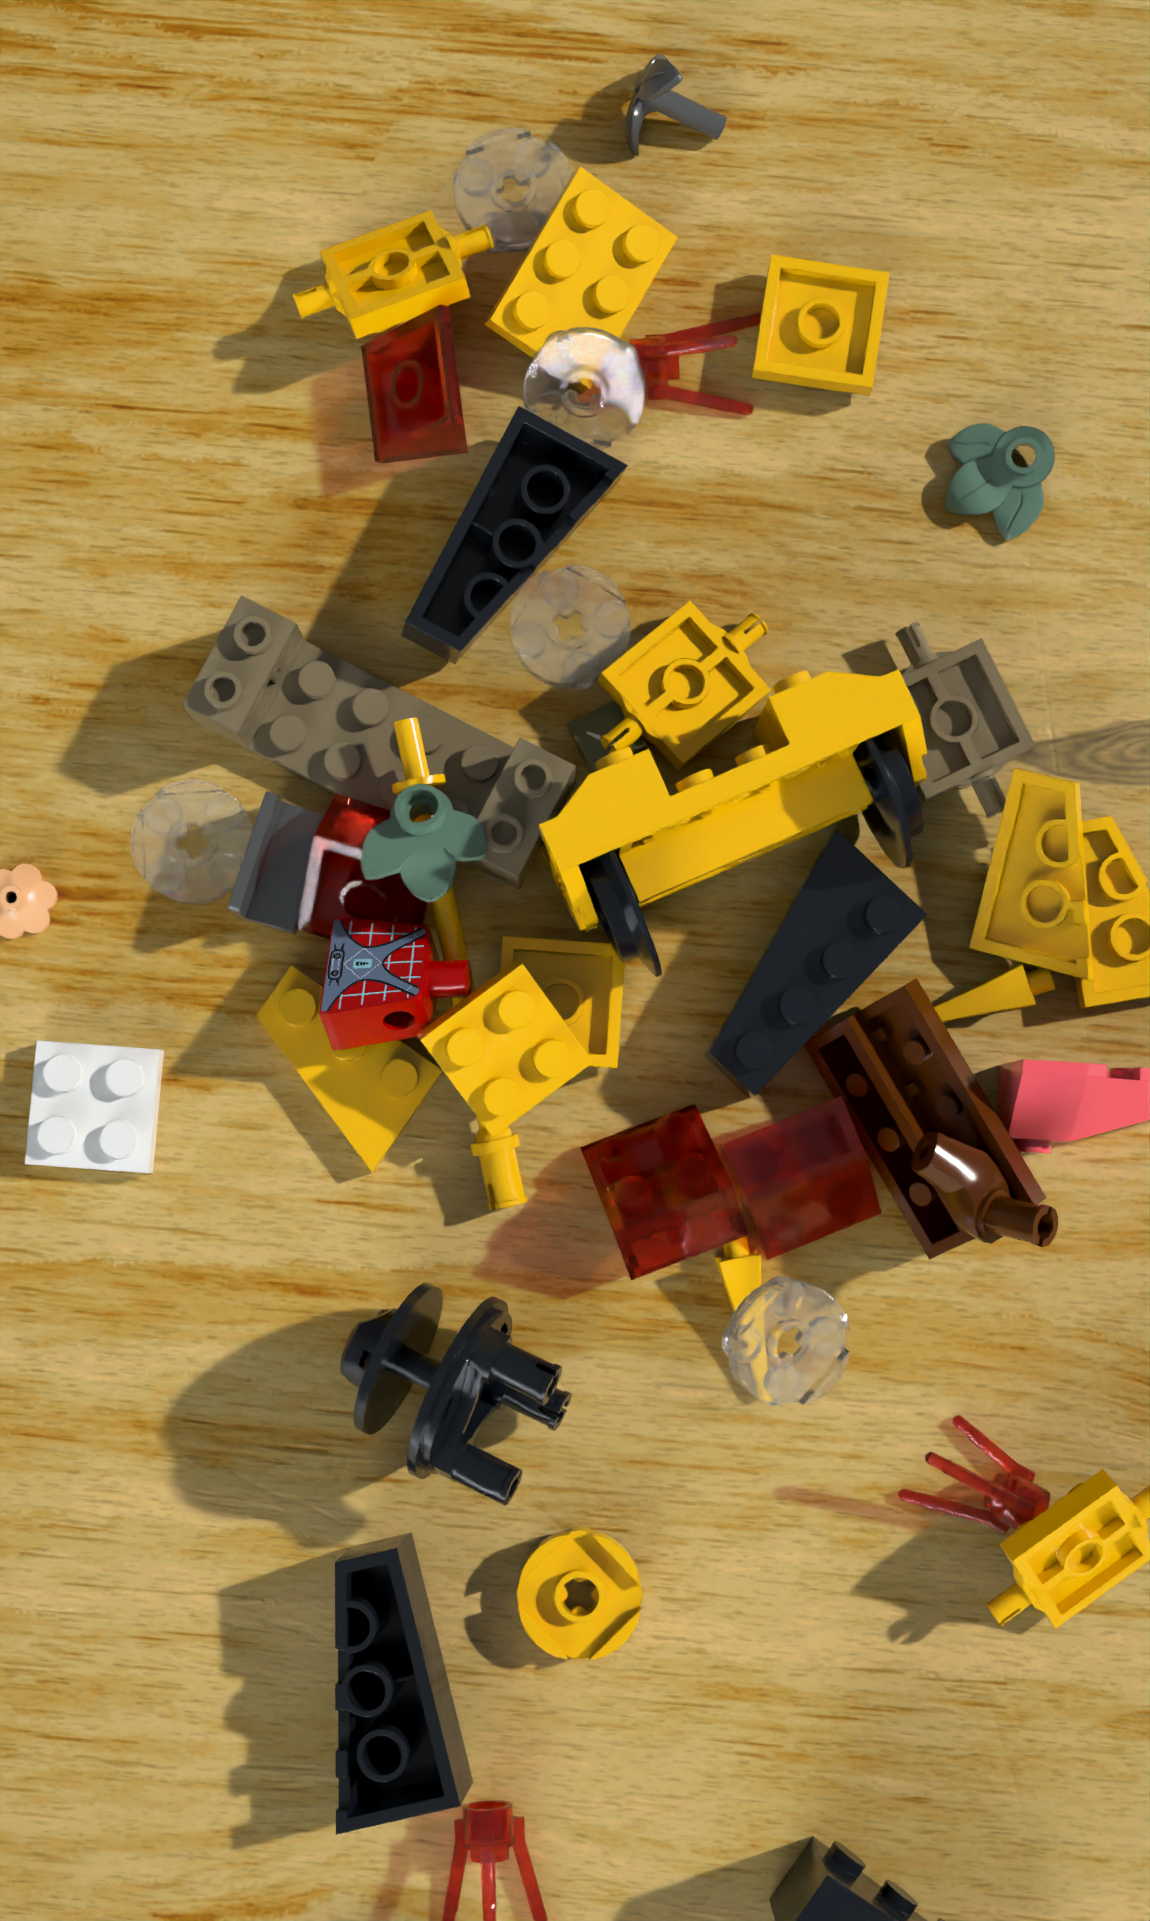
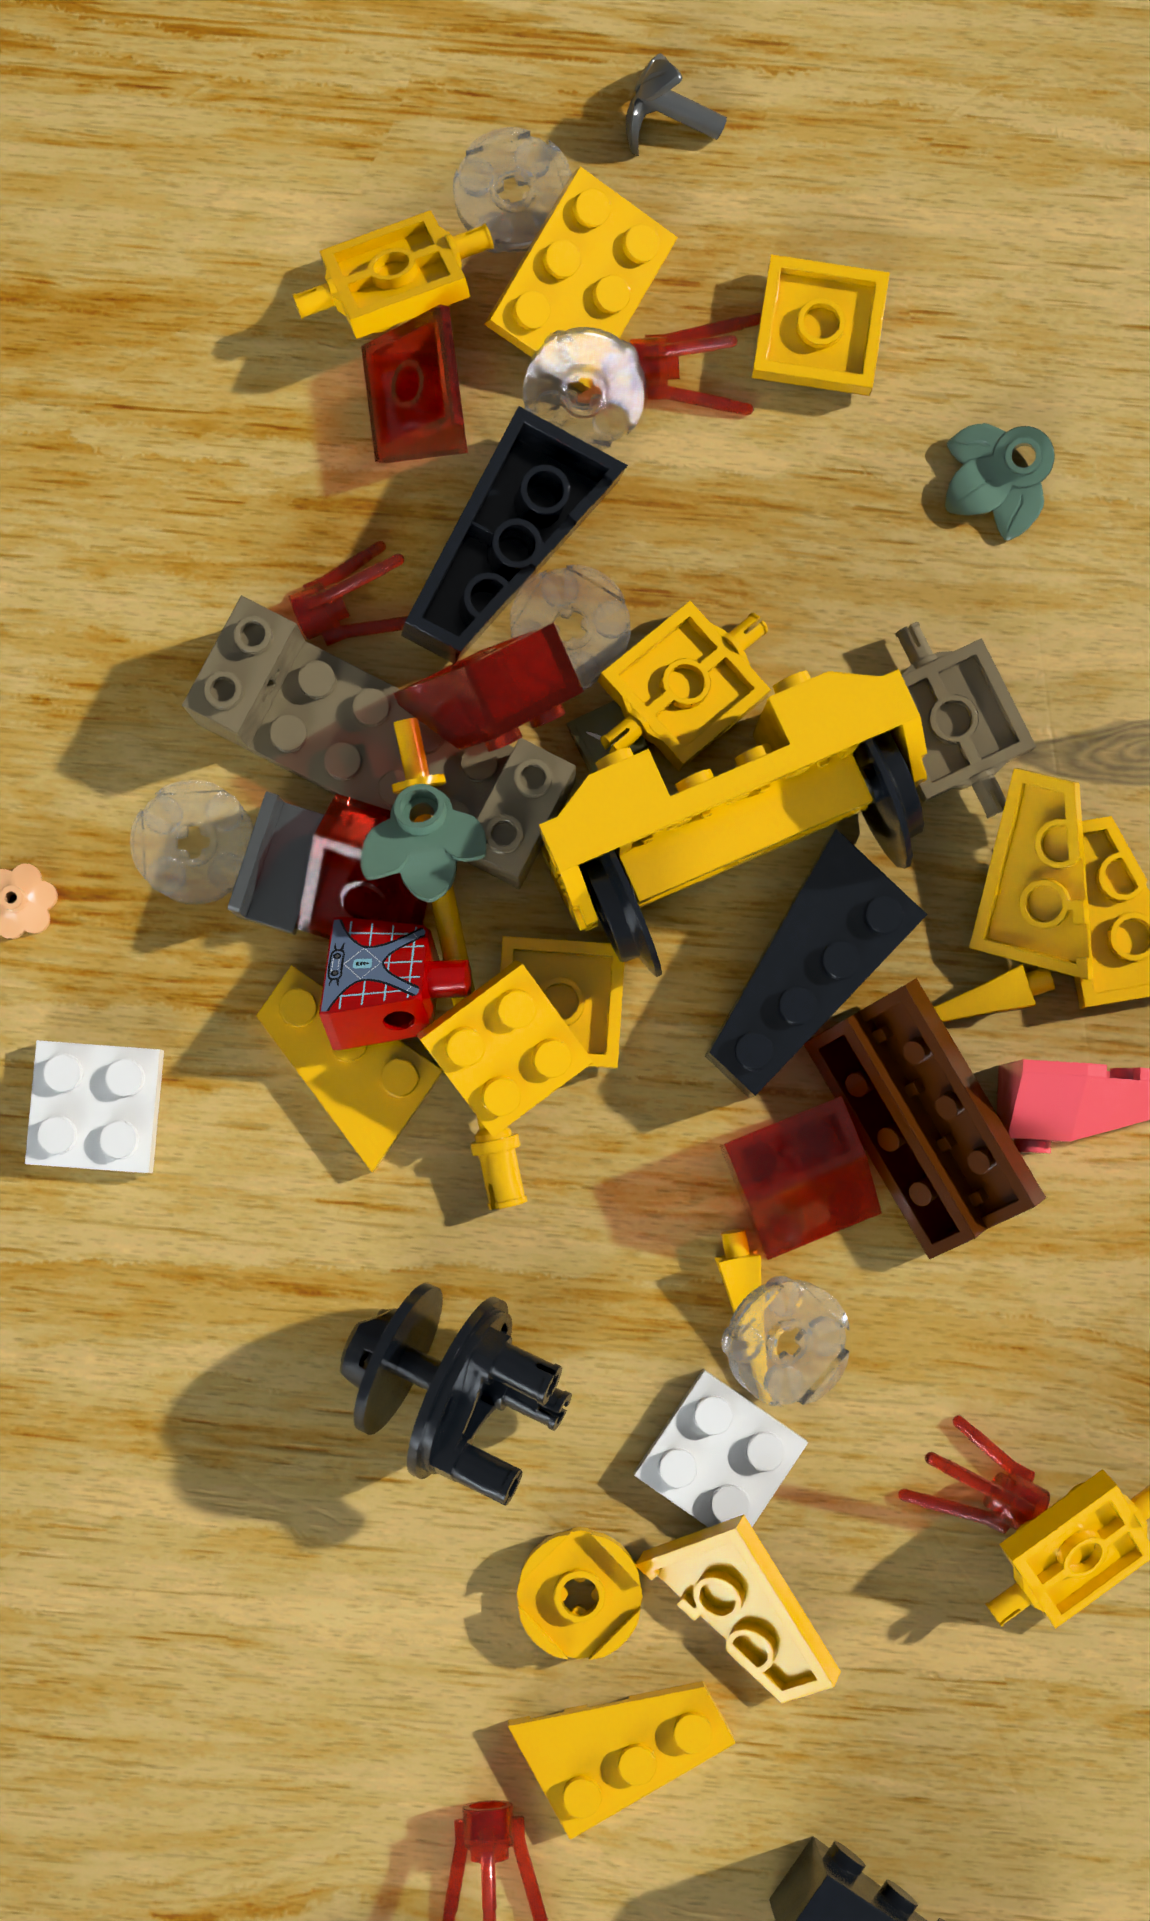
(322, 602): none -> clear red plant
(393, 1698): black wedge -> none
(496, 691): none -> clear red slope
(619, 1751): none -> yellow wing
(664, 1191): clear red slope -> none
(720, 1454): none -> white plate
(742, 1595): none -> yellow wing
(979, 1194): reddish brown arm -> none

